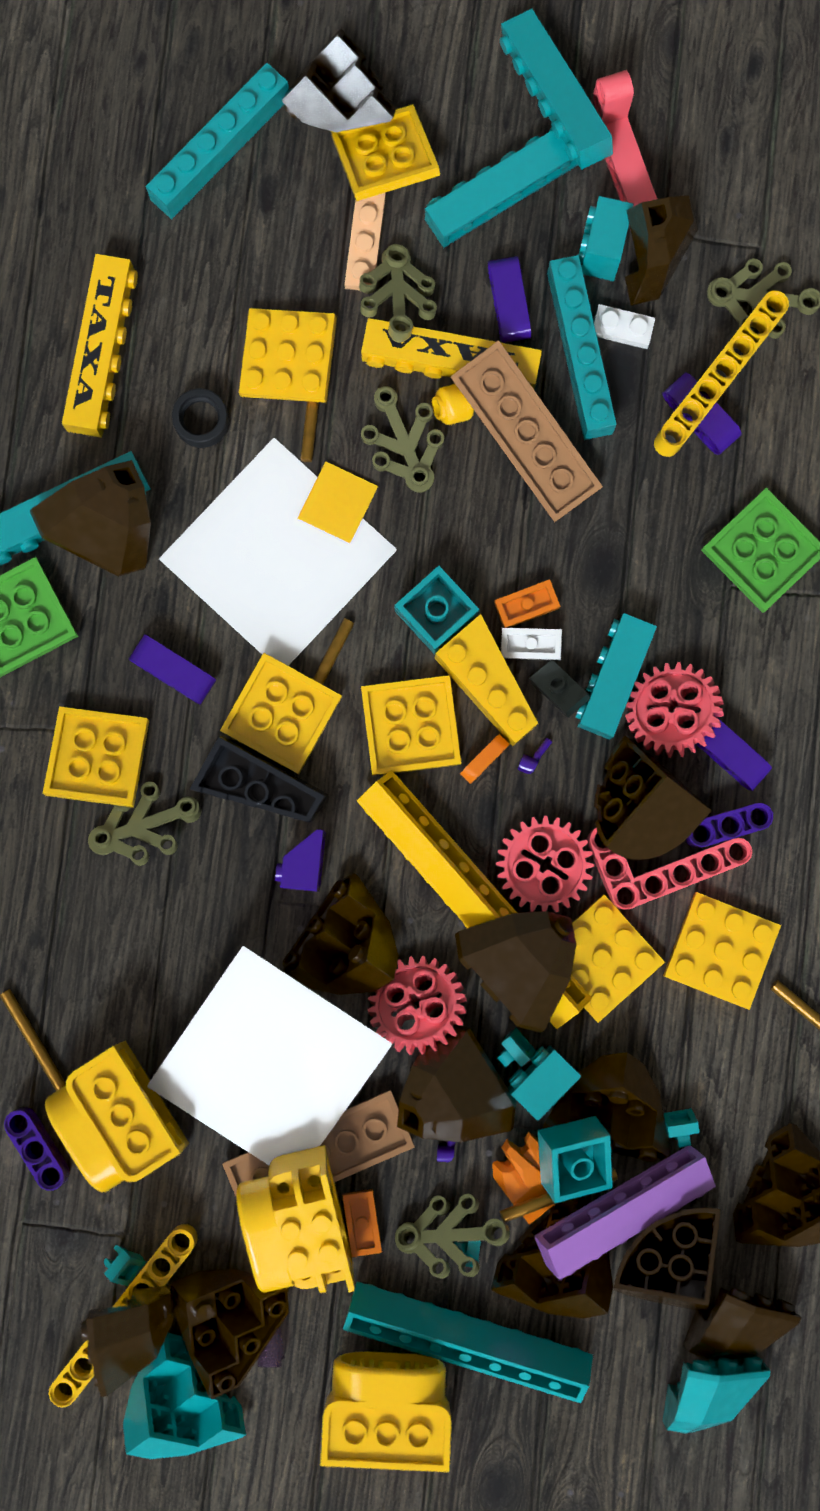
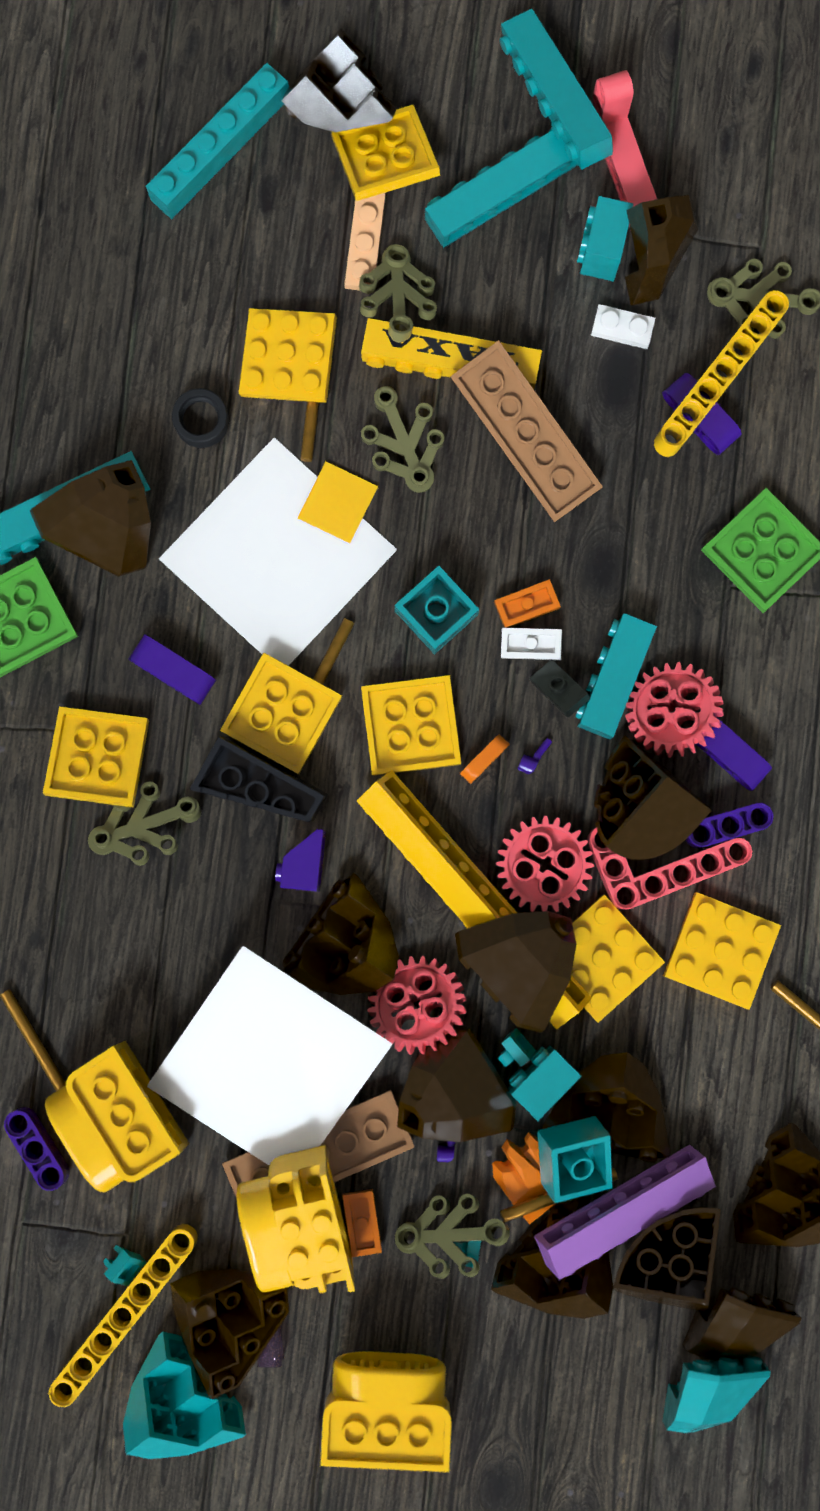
(99, 345): yellow brick -> none
(127, 1336): dark brown brick -> none
(451, 405): yellow head -> none
(469, 1342): teal brick -> none
(484, 676): yellow wedge -> none
(509, 299): dark purple beam -> none
(581, 347): teal brick -> none
(681, 1125): teal tile -> none

